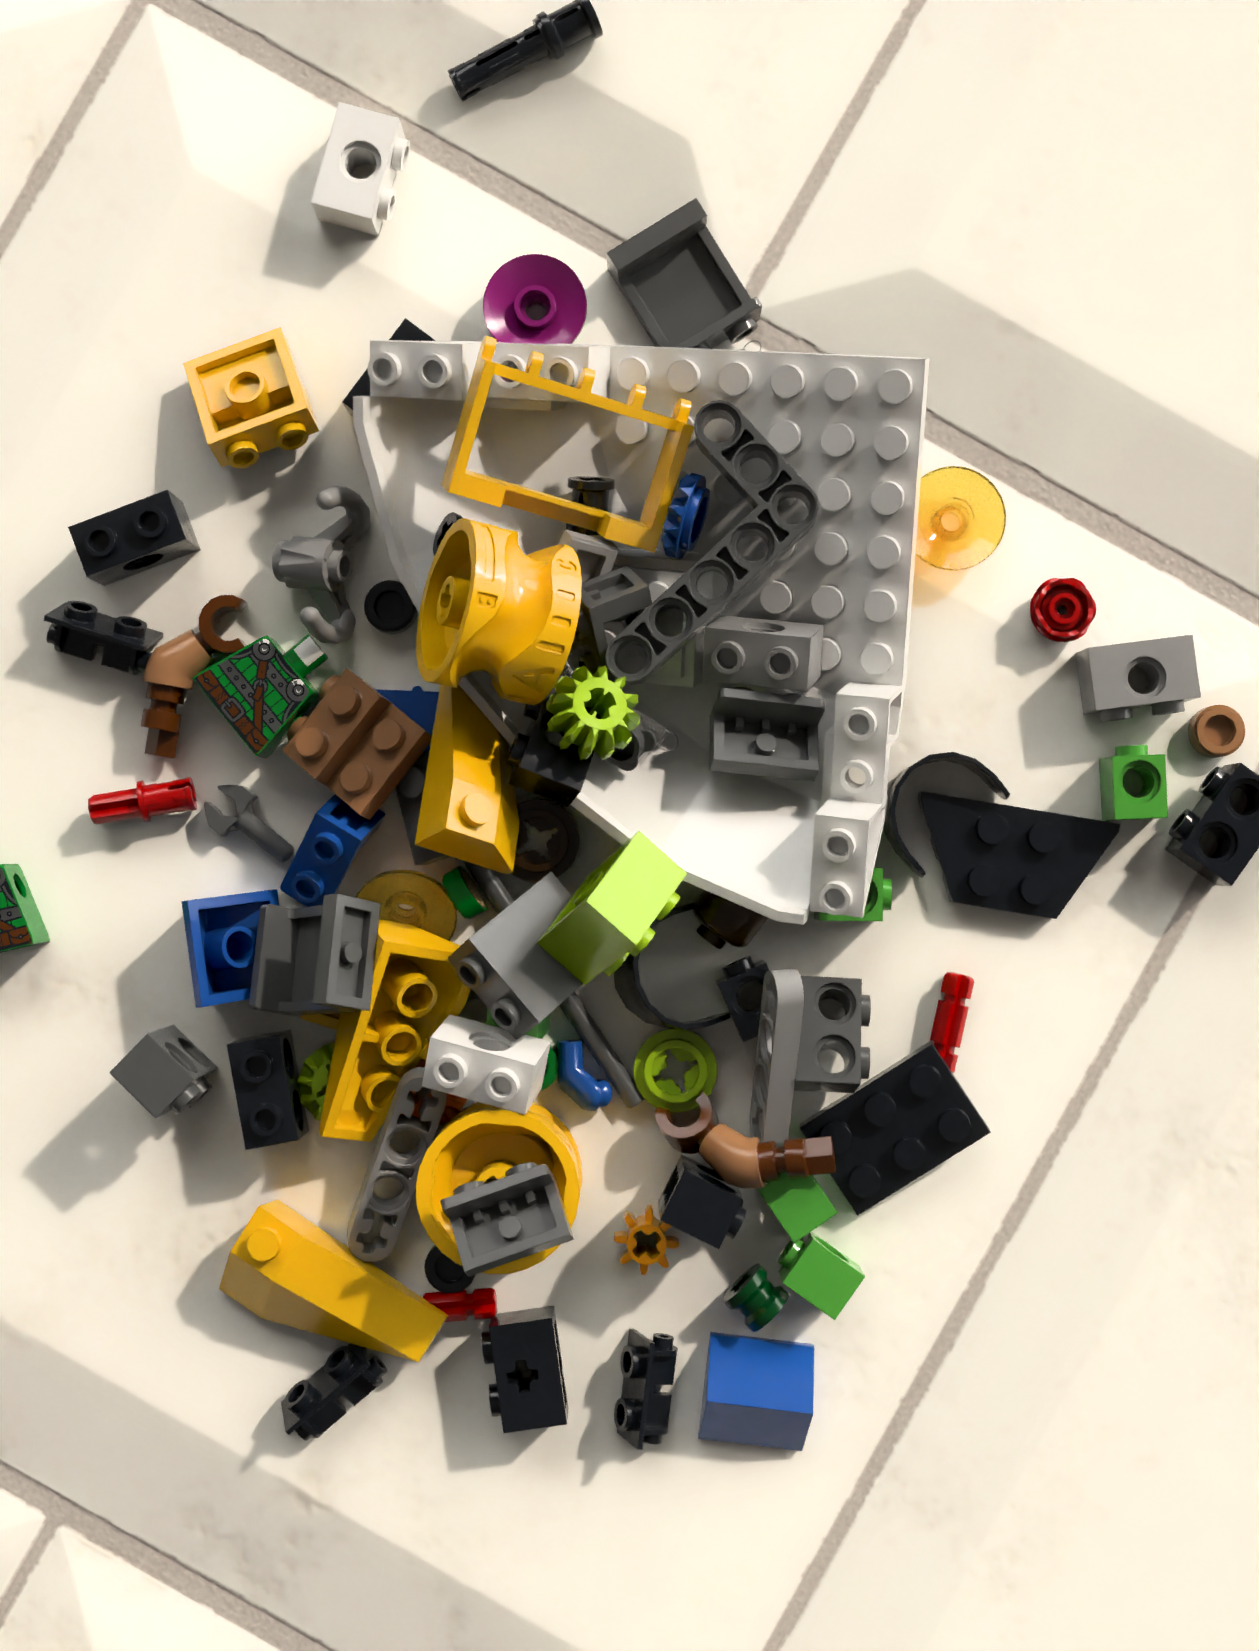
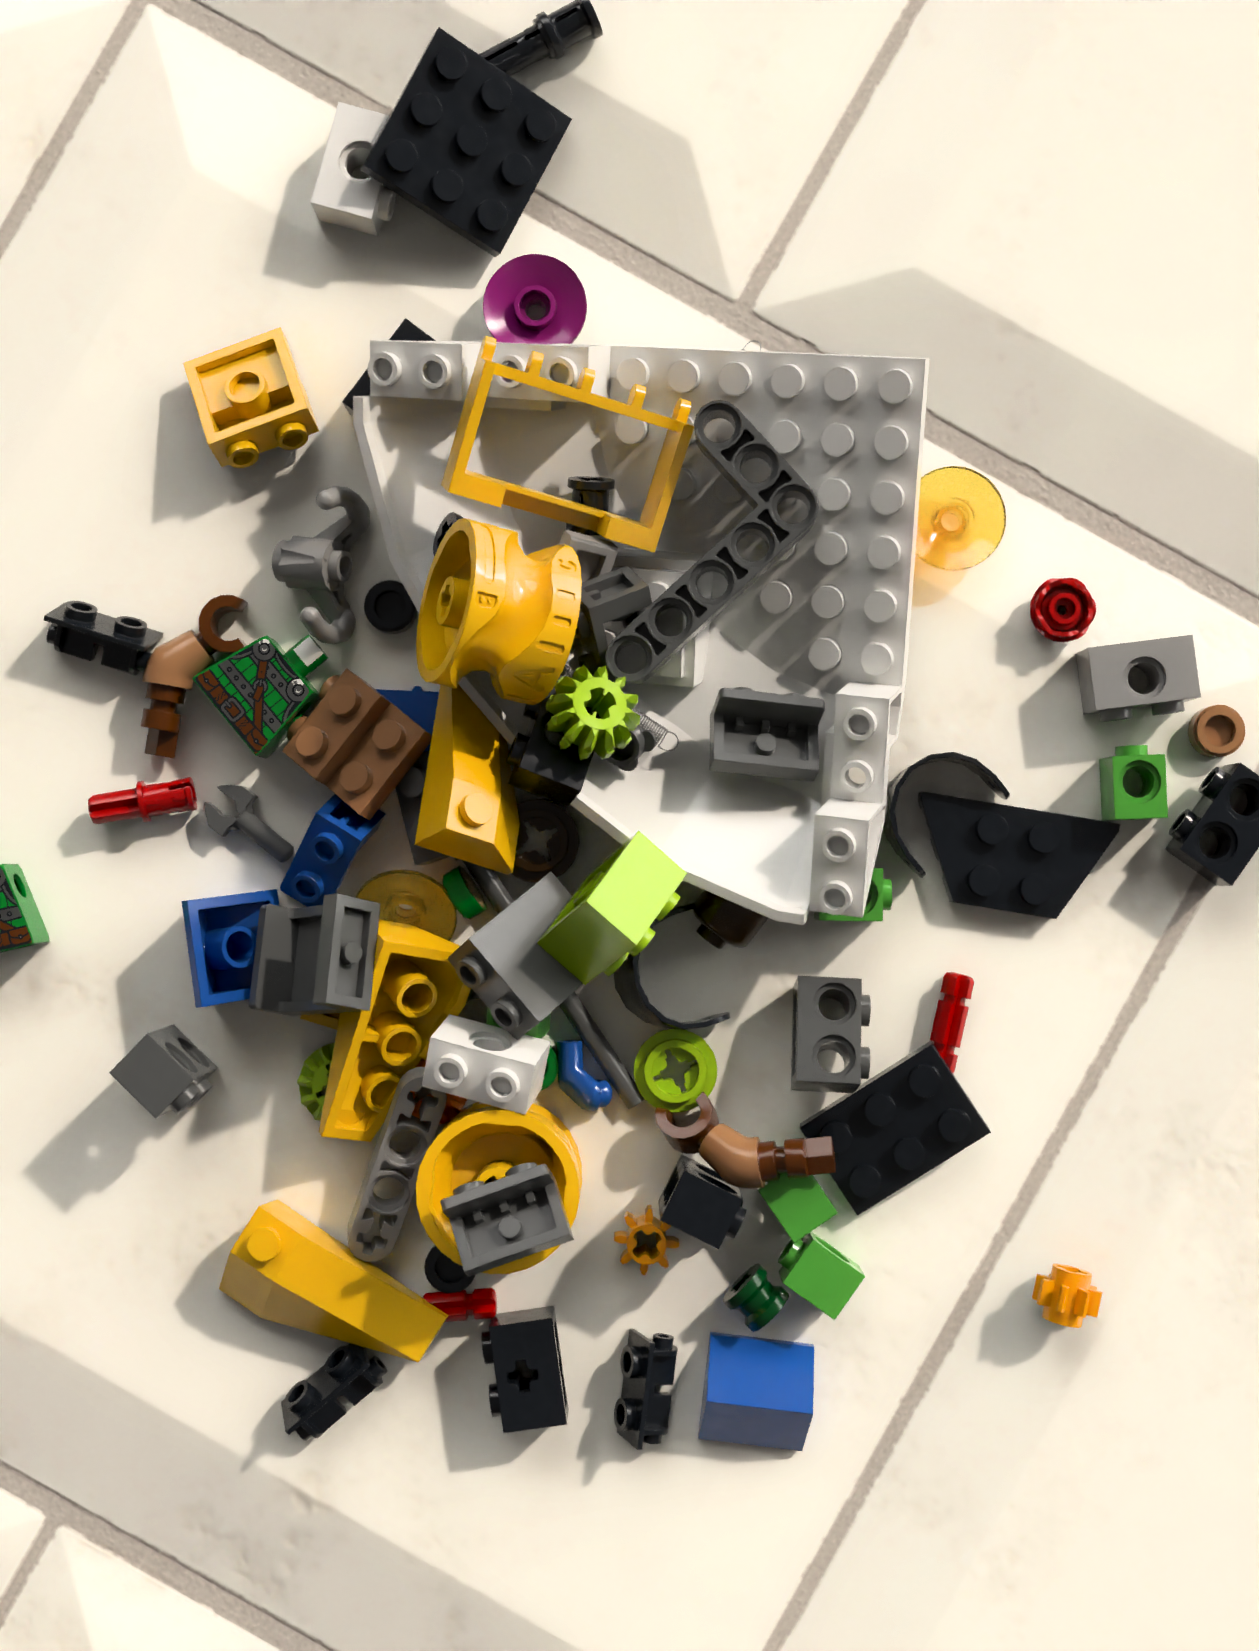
(134, 538): black brick -> none
(267, 1089): black brick -> none
(466, 143): none -> black plate
(683, 283): dark grey panel -> none
(686, 516): blue gear -> none
(736, 975): black brick -> none
(762, 652): light grey brick -> none
(776, 1055): light grey beam -> none
(1067, 1295): none -> light orange gear

